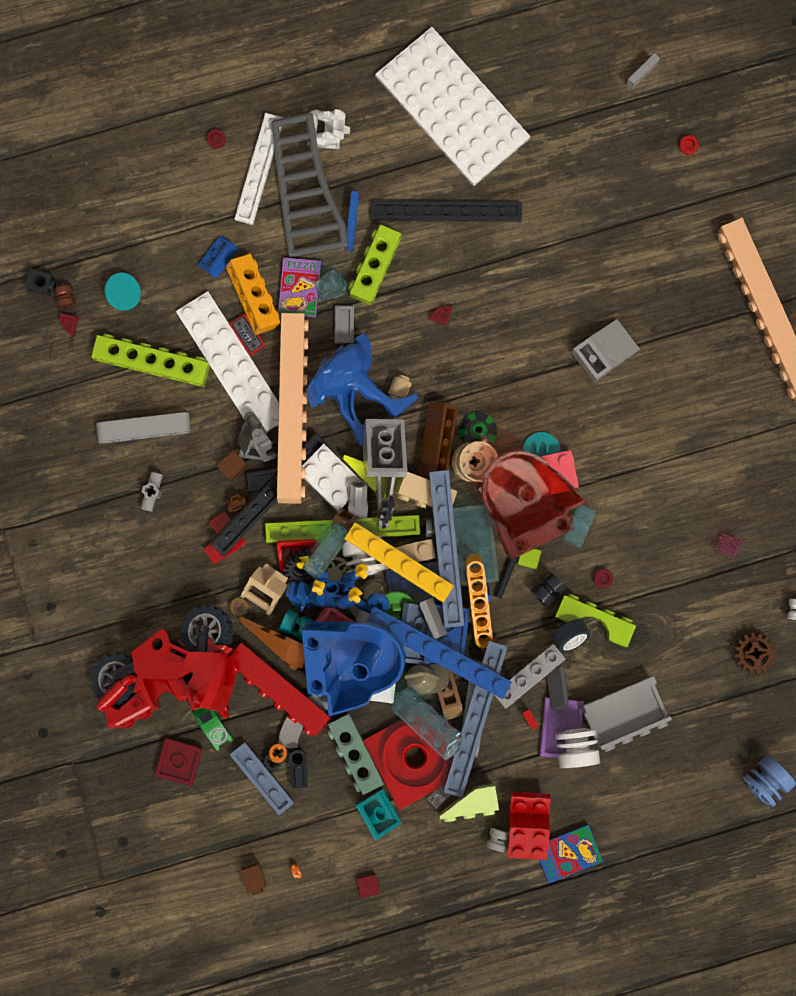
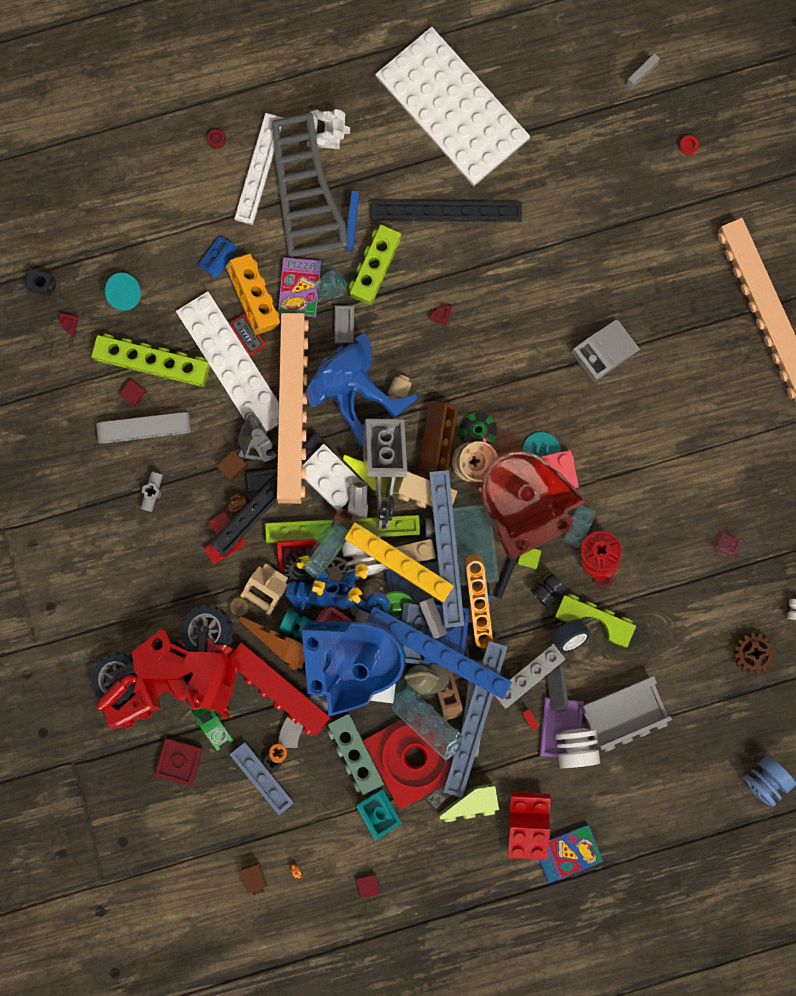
(64, 297): copper wheel -> none
(132, 393): none -> dark red tile
(298, 771): black piece -> none
(497, 839): light grey wheel -> none
(600, 565): none -> red wheel

